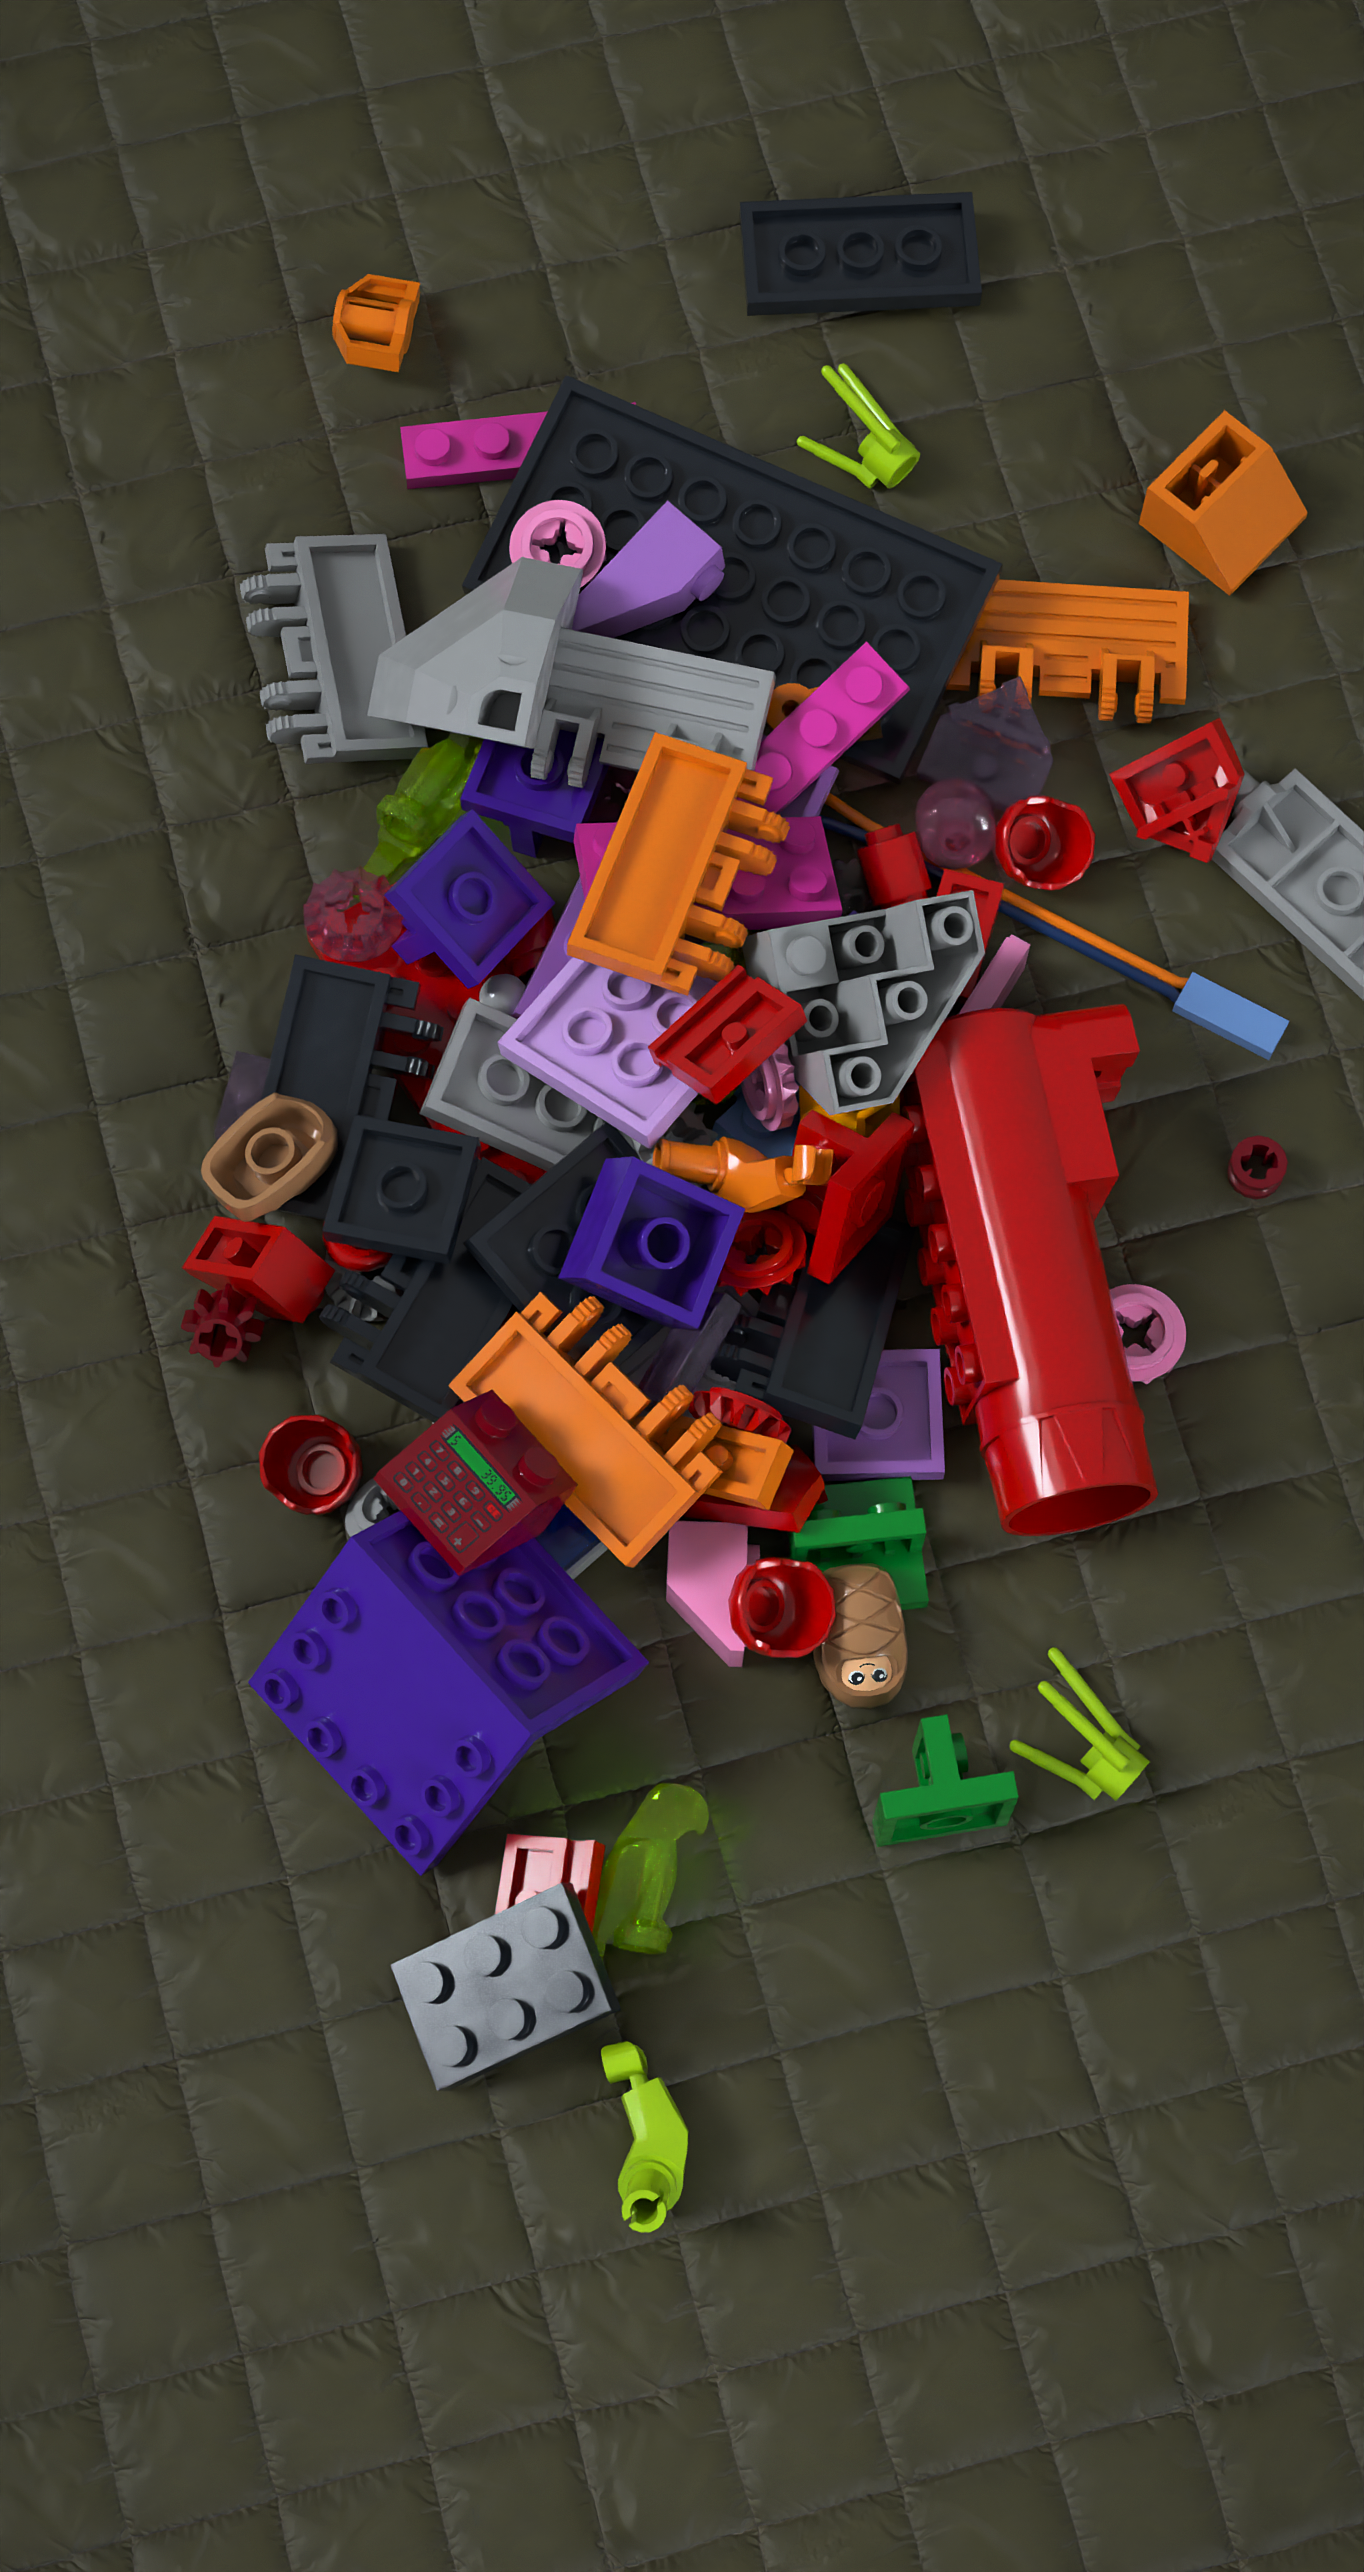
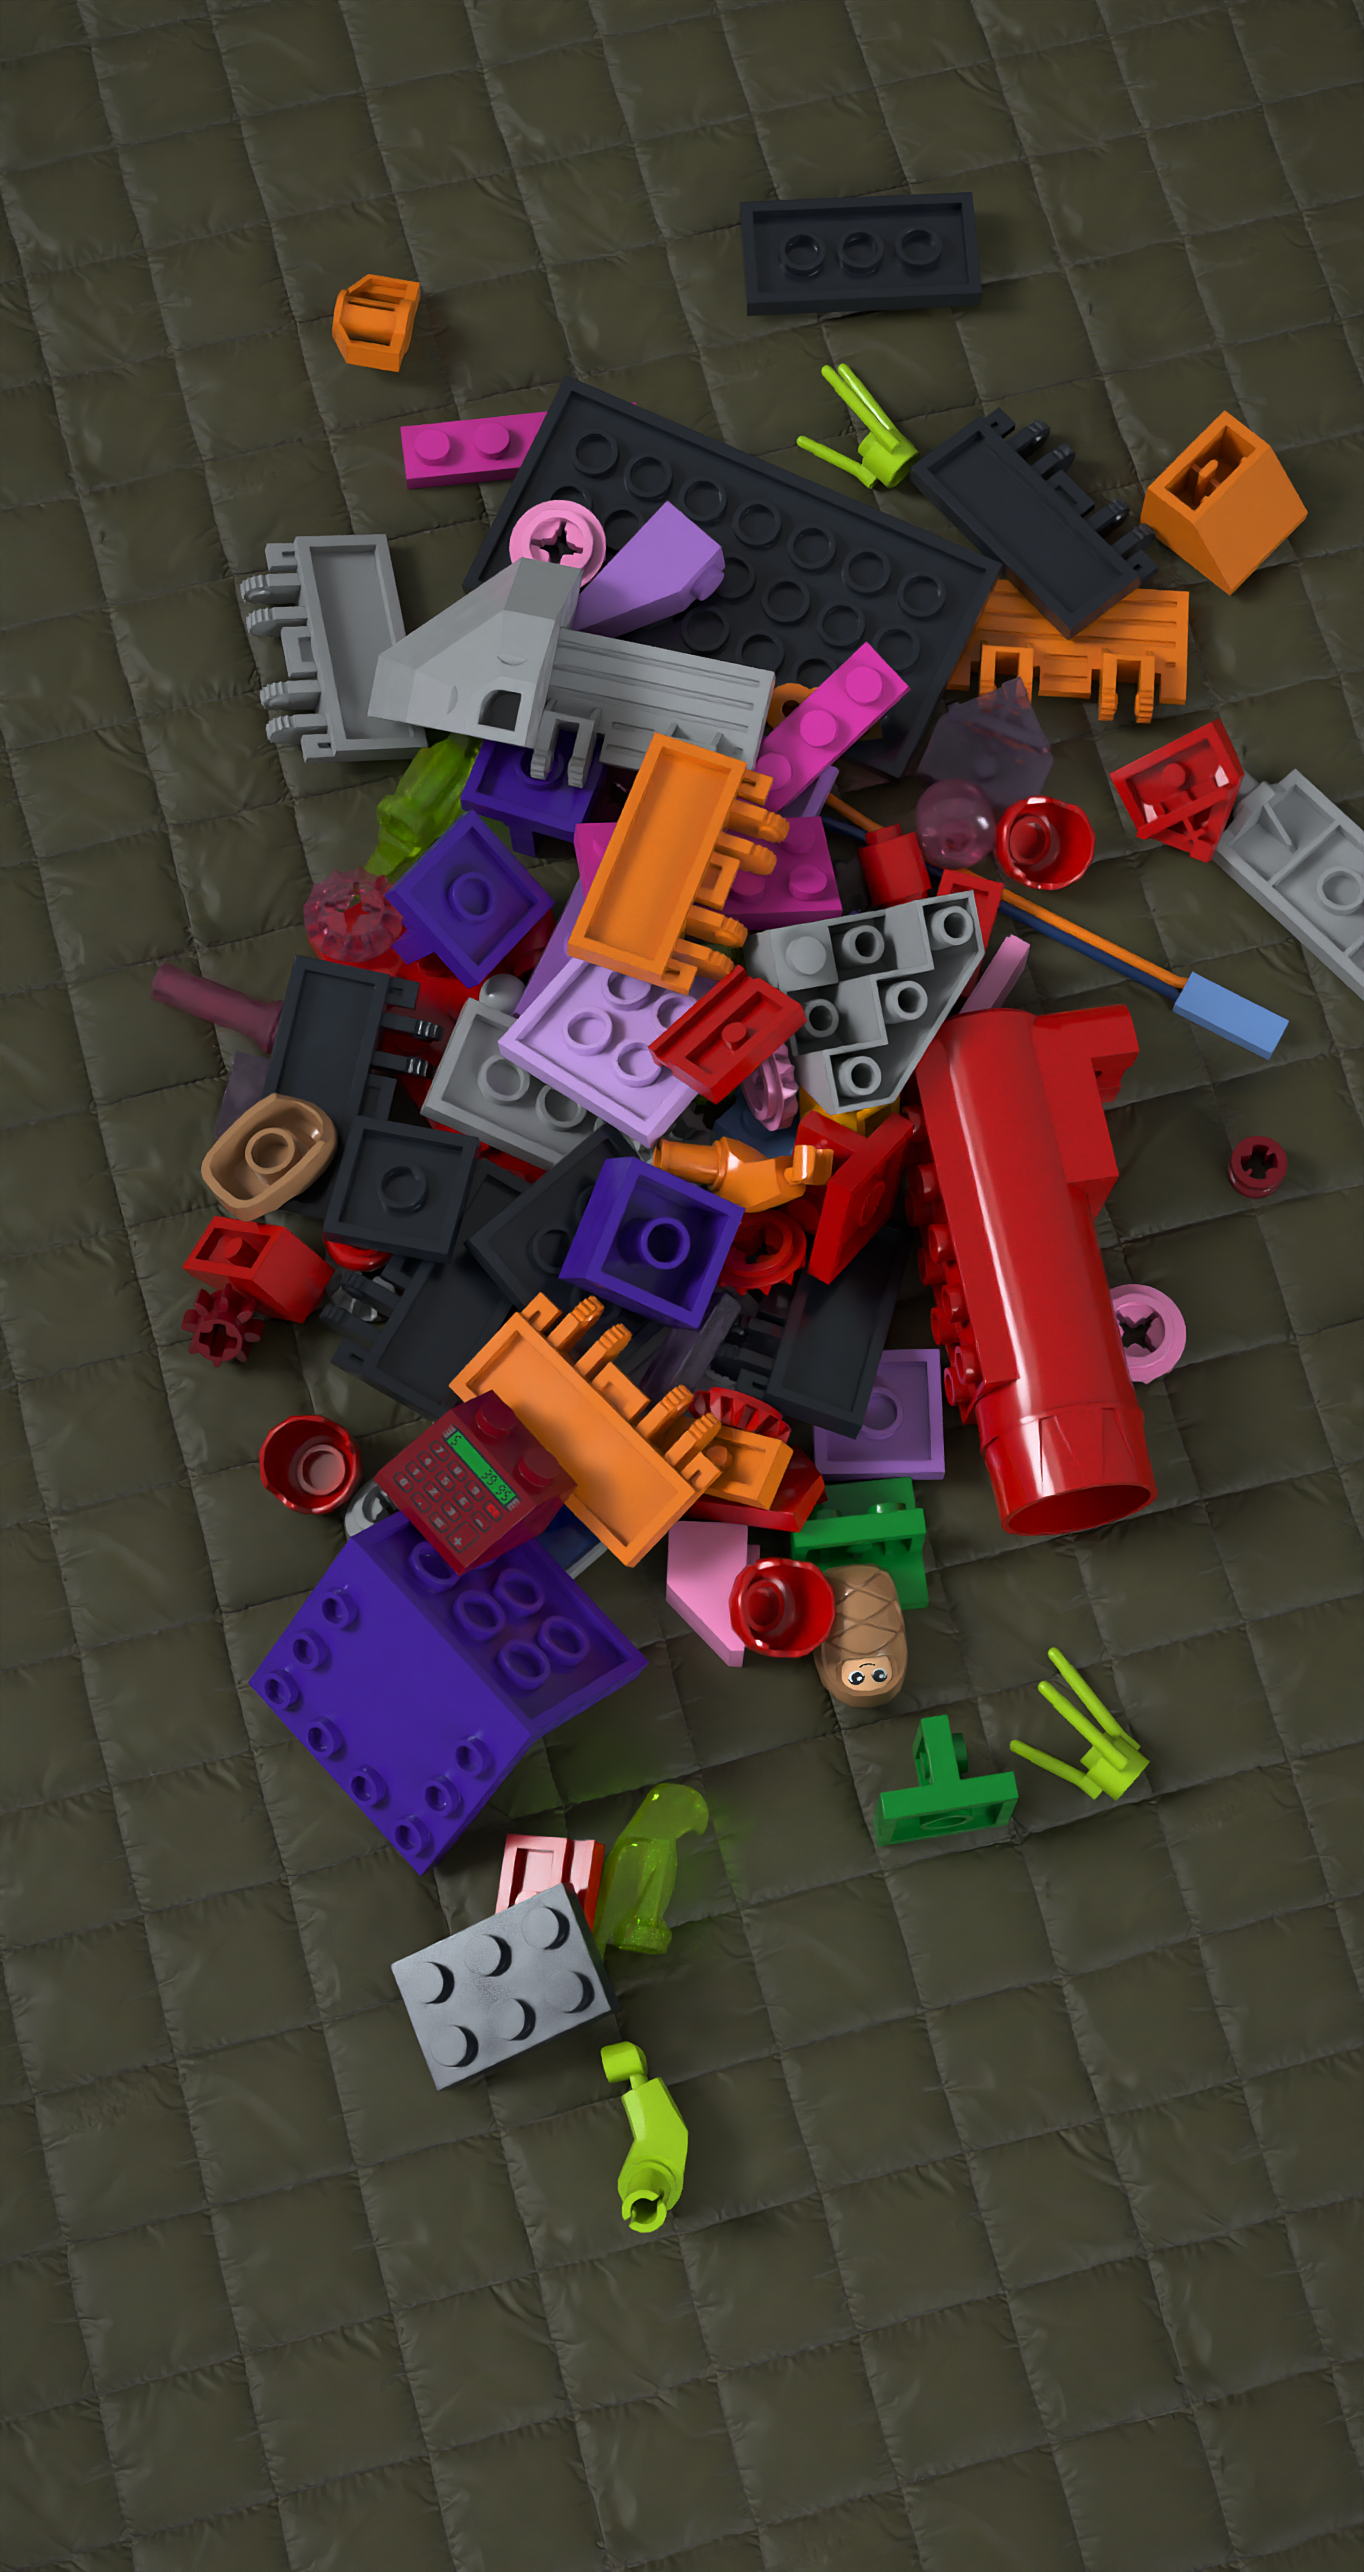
(218, 1004): none -> clear pink pin
(1035, 520): none -> black hinge

